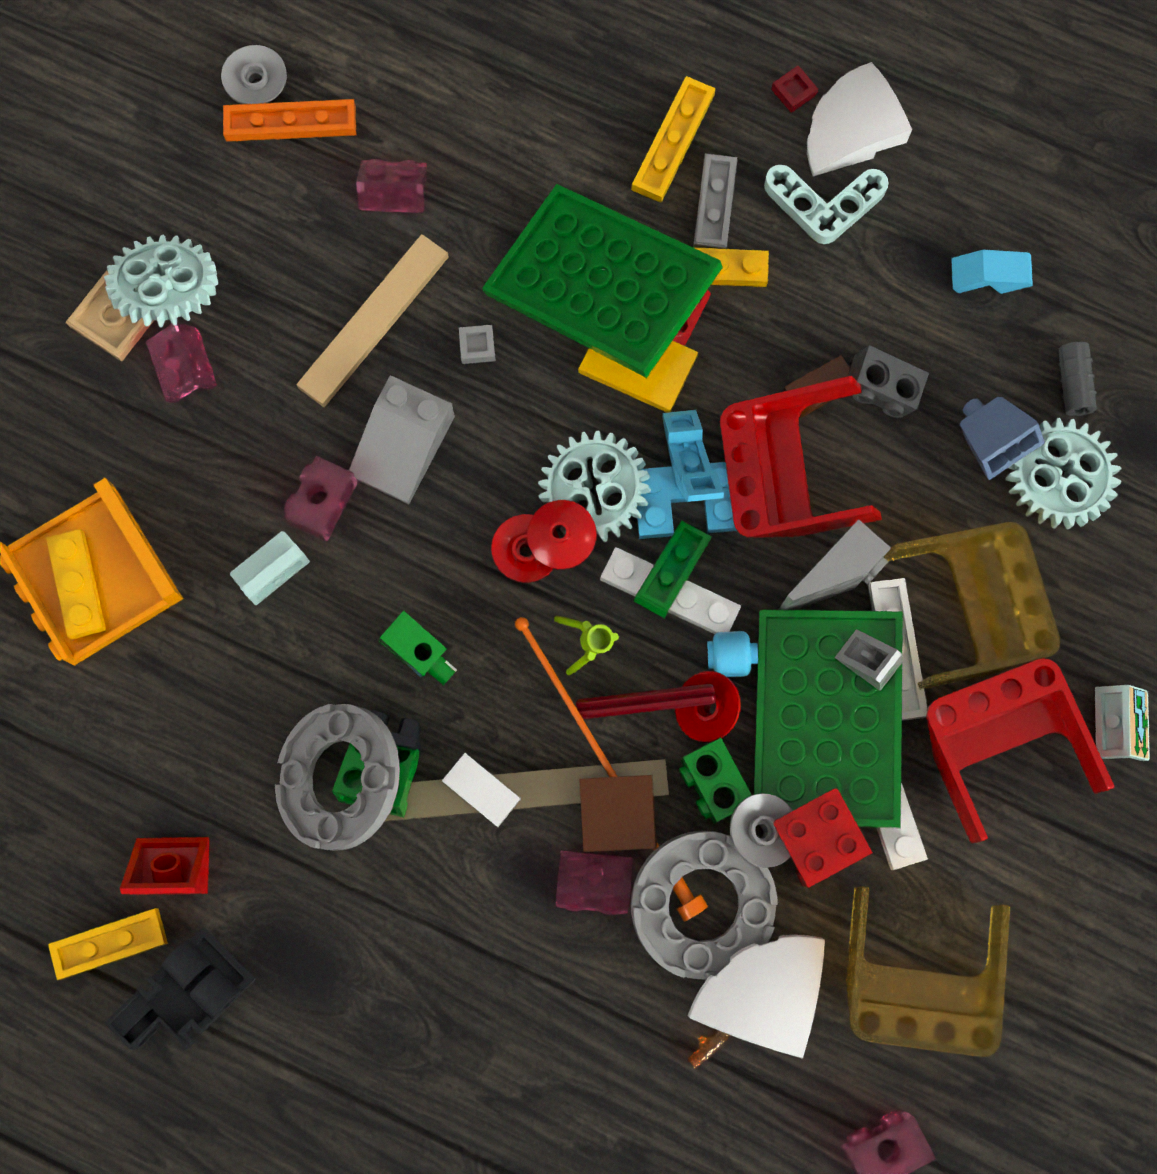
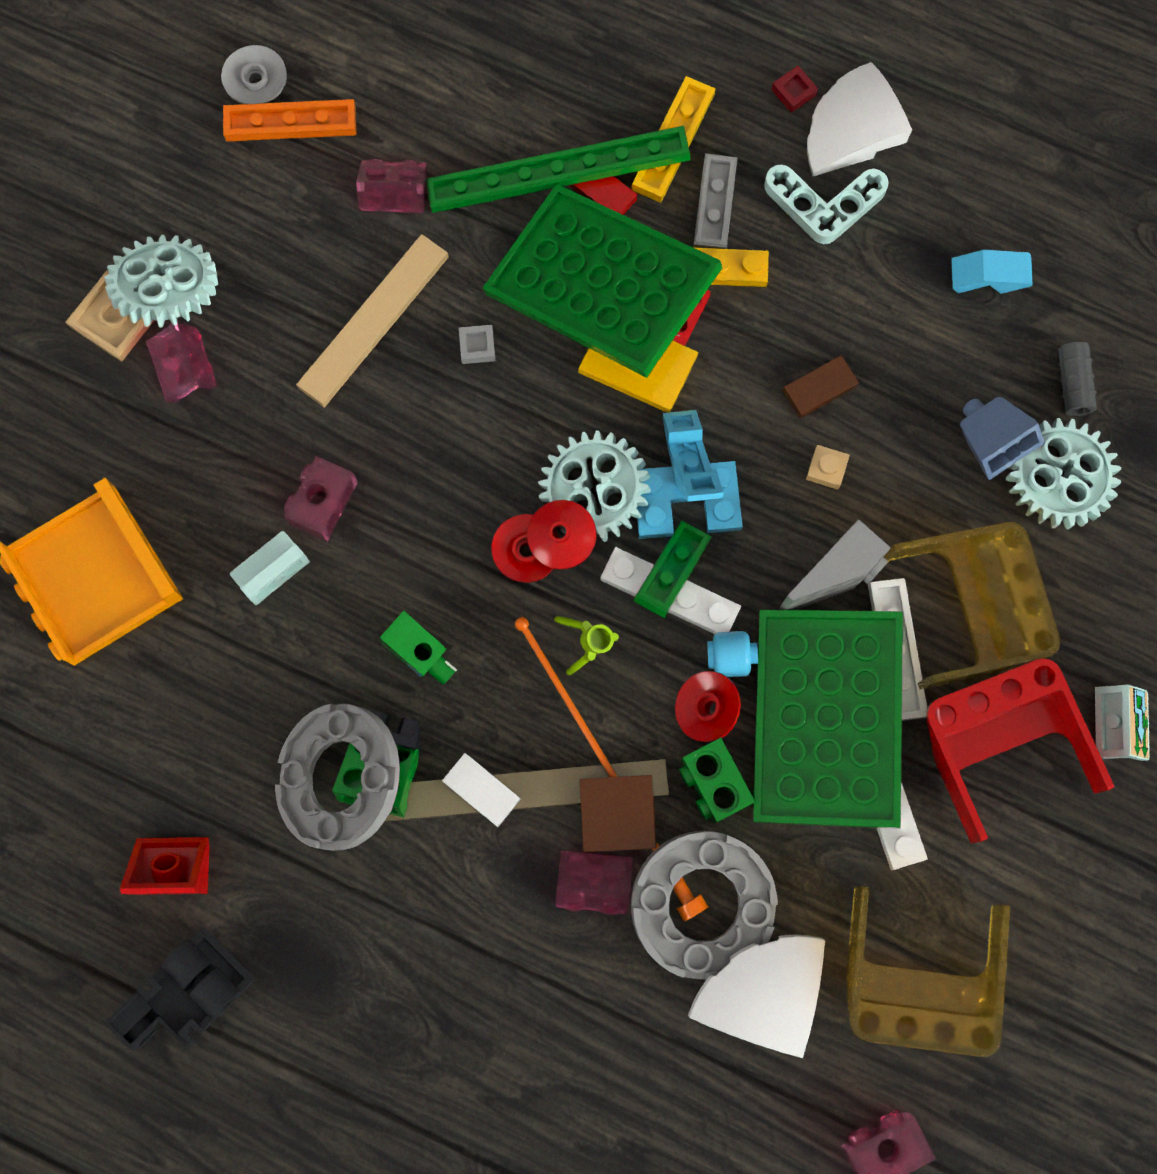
(75, 584): yellow plate -> none
(107, 944): yellow plate -> none
(401, 439): light grey slope -> none
(559, 168): none -> green tile
(607, 192): none -> red tile
(646, 701): dark red axle -> none
(707, 1047): clear orange helmet -> none
(761, 811): light grey dish -> none
(768, 464): red windscreen -> none
(822, 838): red bracket -> none
(827, 467): none -> tan plate
(870, 658): light grey slope -> none
(887, 374): dark grey brick -> none

